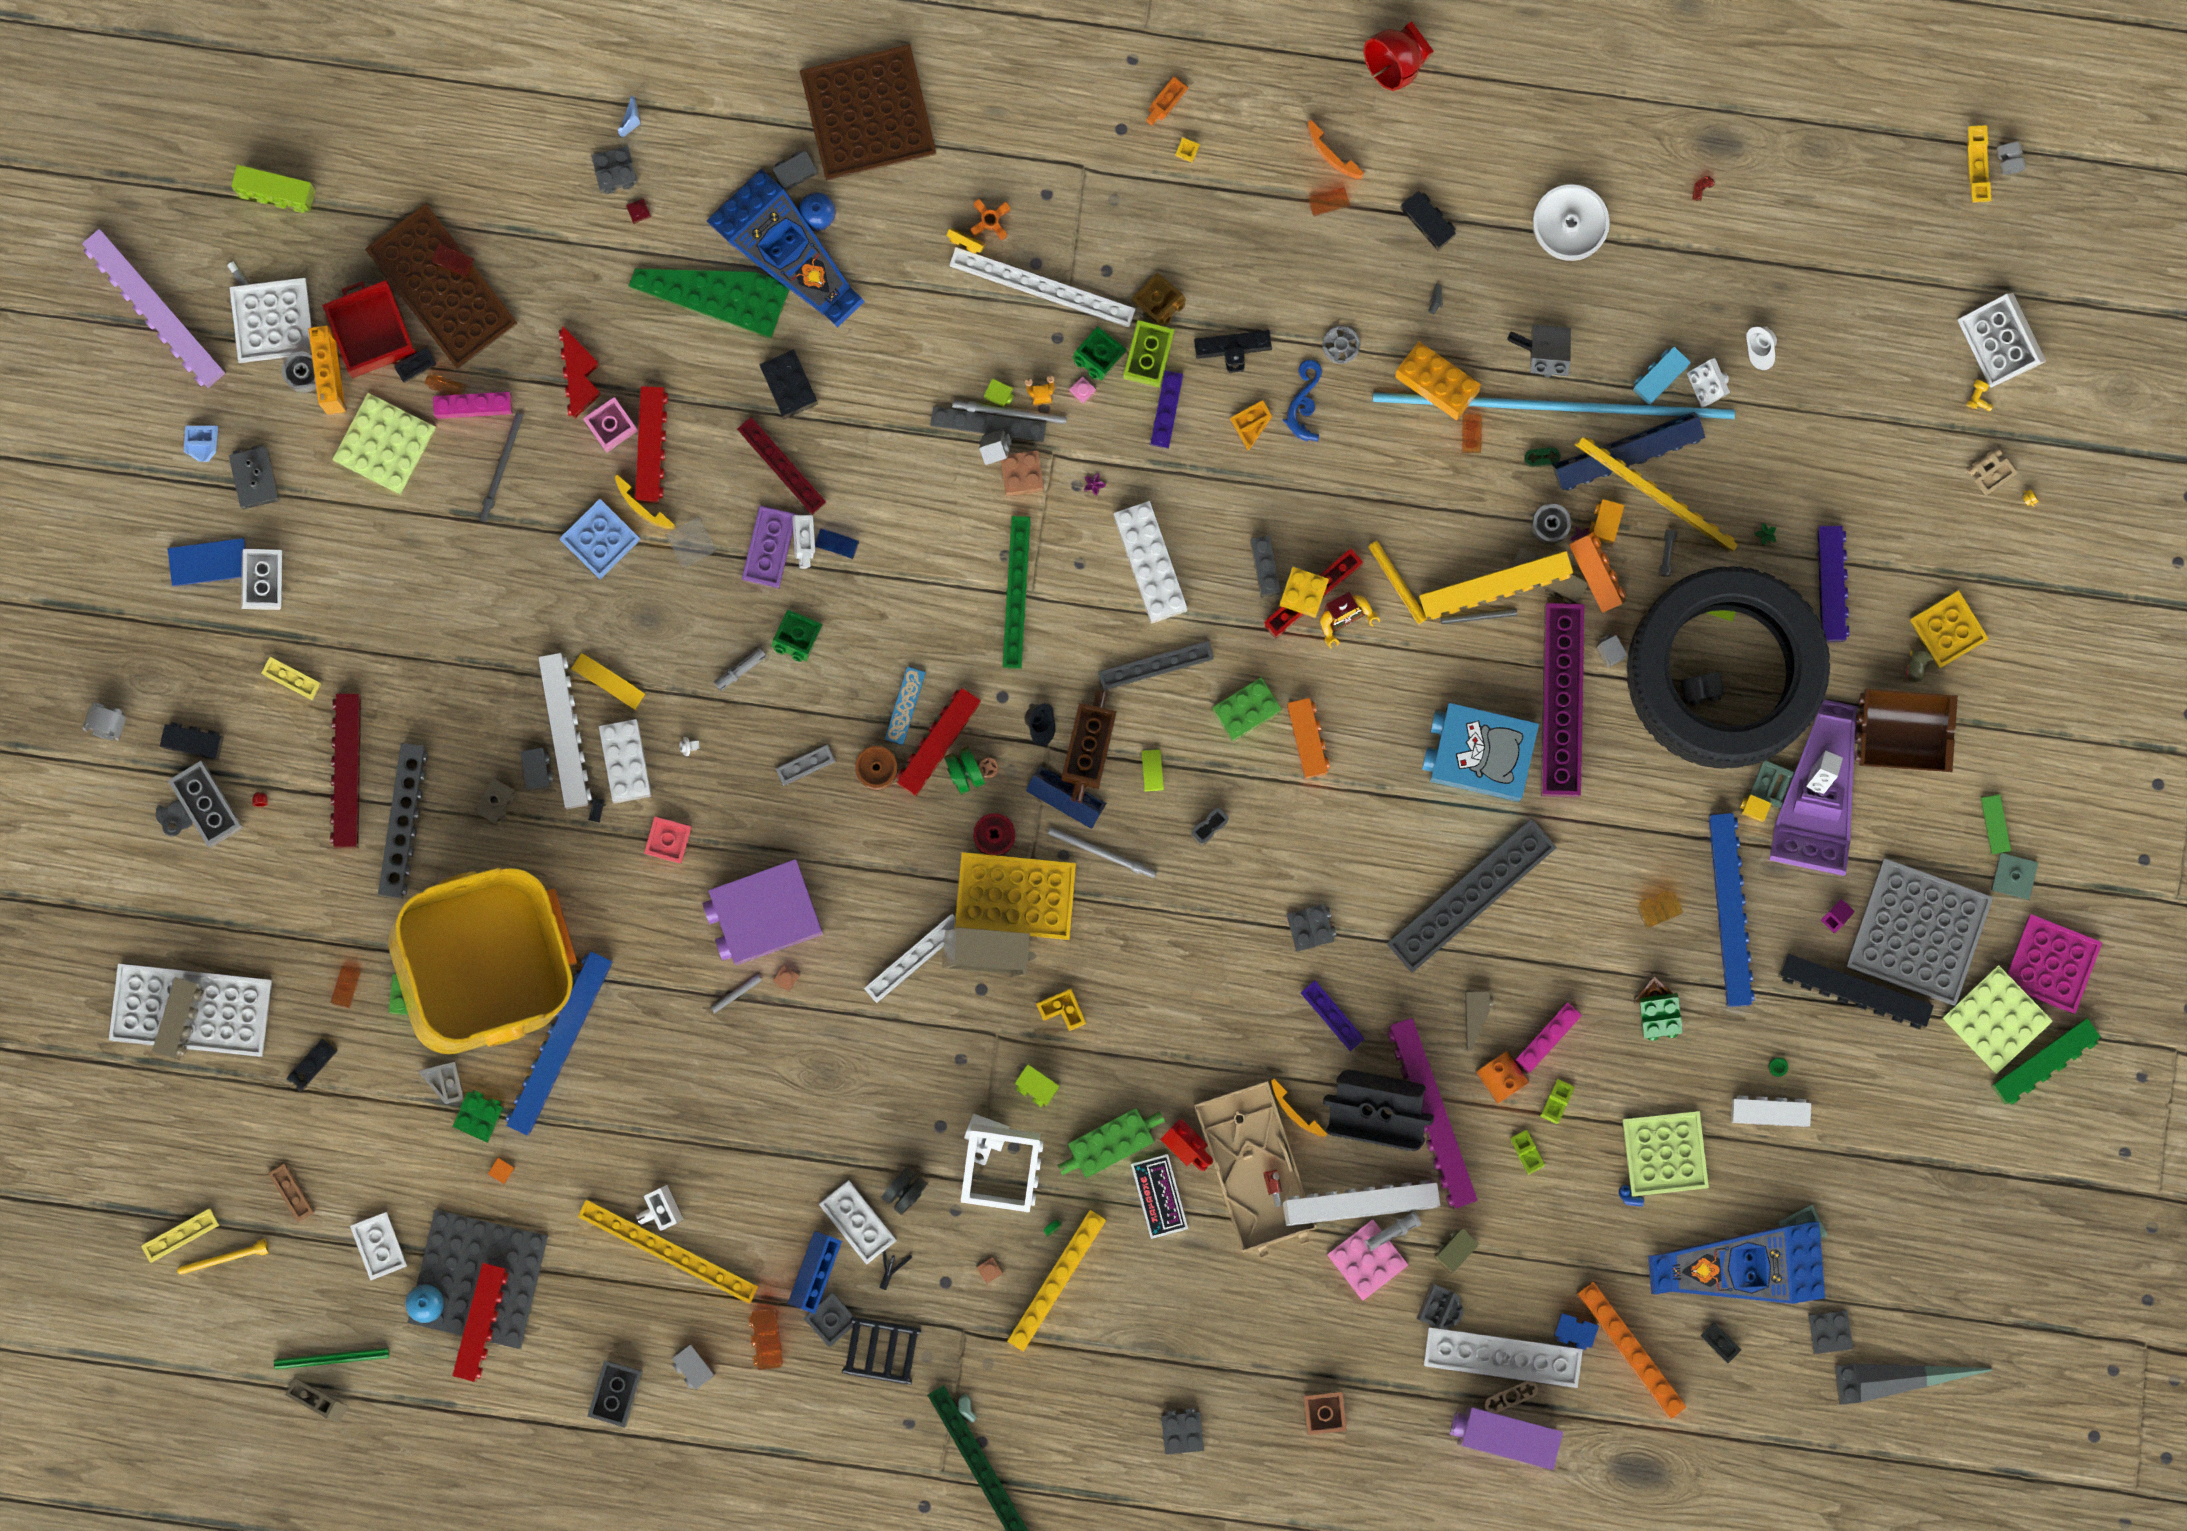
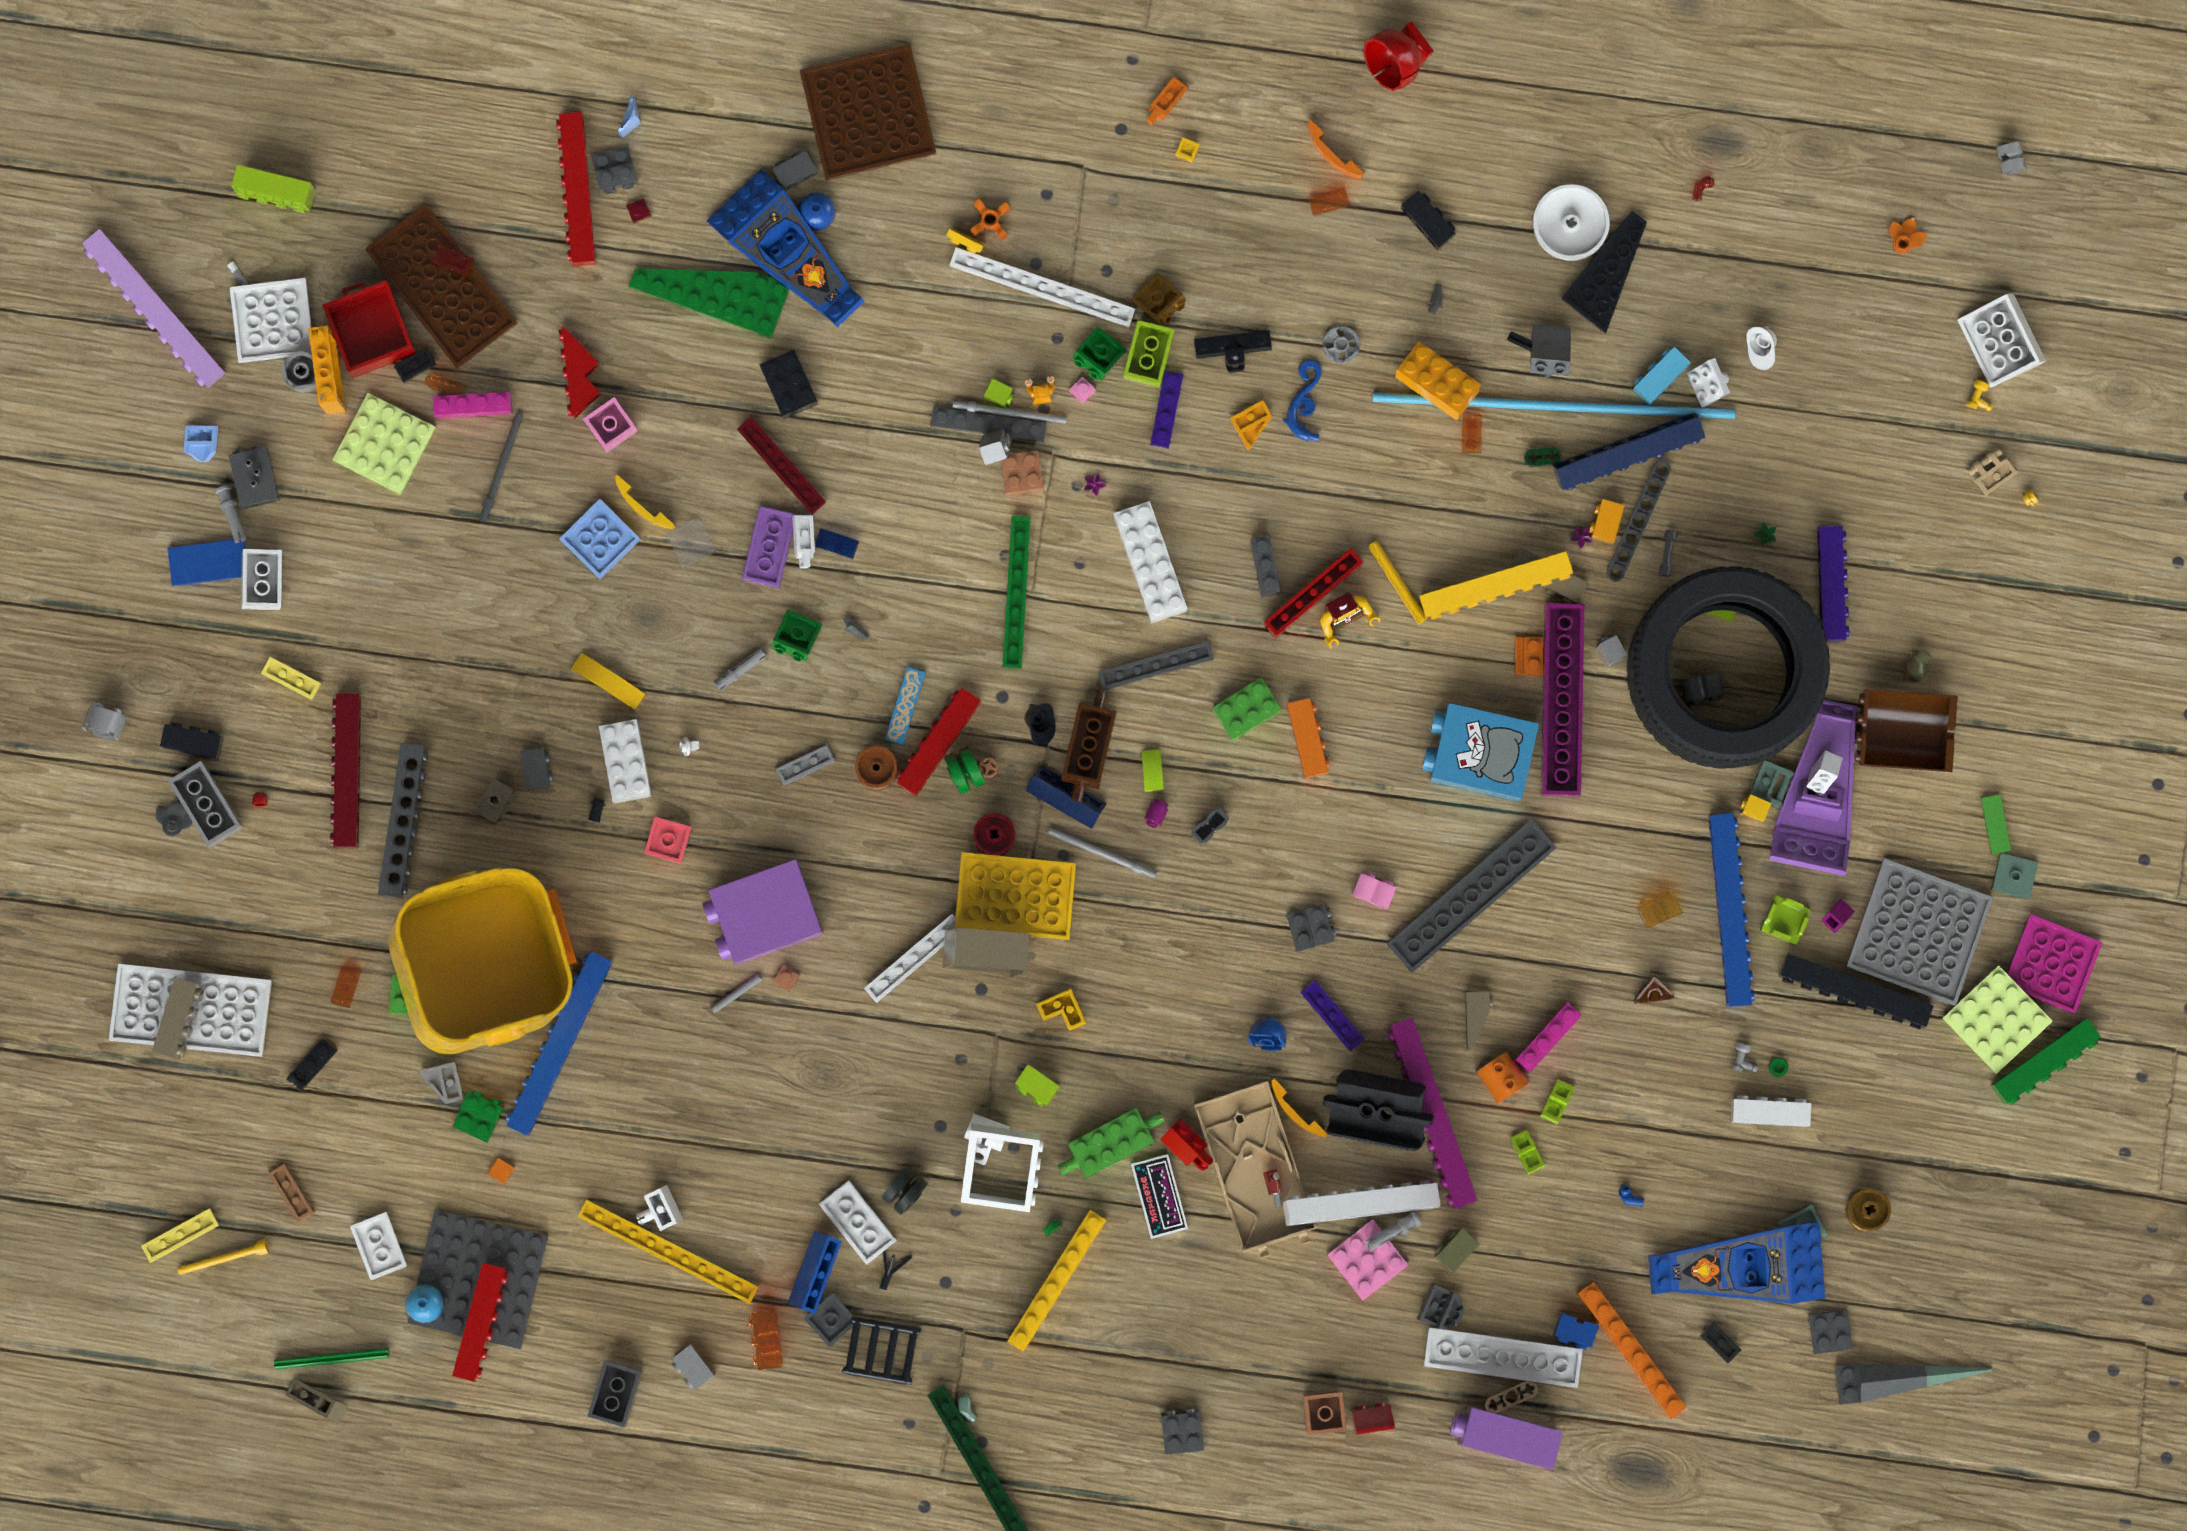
(228, 505): none -> light grey pin
(563, 730): white brick -> none
(577, 189): none -> red brick
(650, 444): red brick -> none
(854, 628): none -> dark grey bar
(989, 1270): nougat plate -> none
(1156, 813): none -> magenta brick
(1268, 1033): none -> blue cylinder
(1304, 592): yellow brick -> none
(1372, 1419): none -> red slope
(1374, 891): none -> bright pink brick
(1478, 616): dark grey bar -> none
(1528, 656): none -> orange plate
(1550, 513): light grey brick -> none
(1598, 572): orange brick -> none
(1602, 281): none -> black wing
(1638, 530): none -> dark grey beam
(1660, 1016): plate -> none
(1663, 498): yellow plate -> none
(1665, 1153): yellowish green plate -> none
(1739, 1064): none -> light grey piece
(1786, 919): none -> lime panel
(1879, 1207): none -> pearl gold wheel
(1908, 234): none -> orange plate
(1948, 629): yellow plate -> none
(1978, 163): yellow slope -> none

